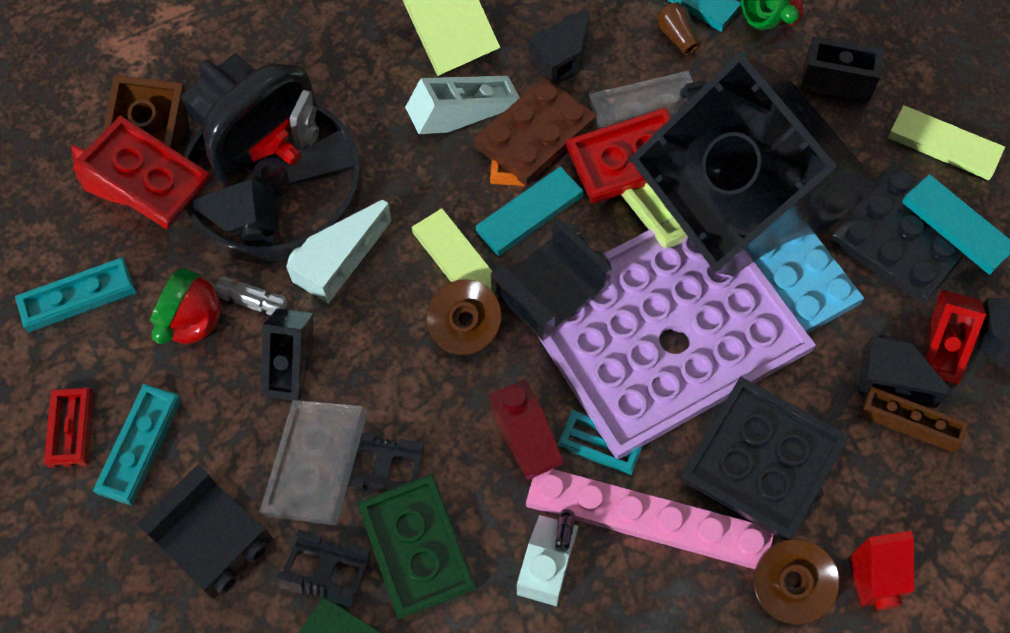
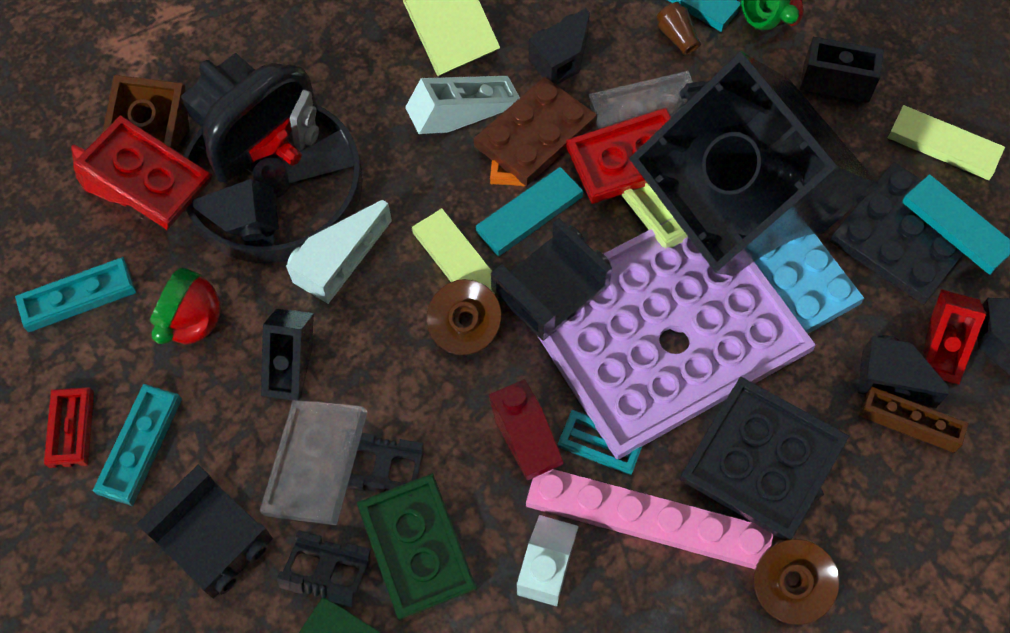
(249, 295): light grey axle -> none
(564, 529): black pin -> none
(884, 570): red slope -> none

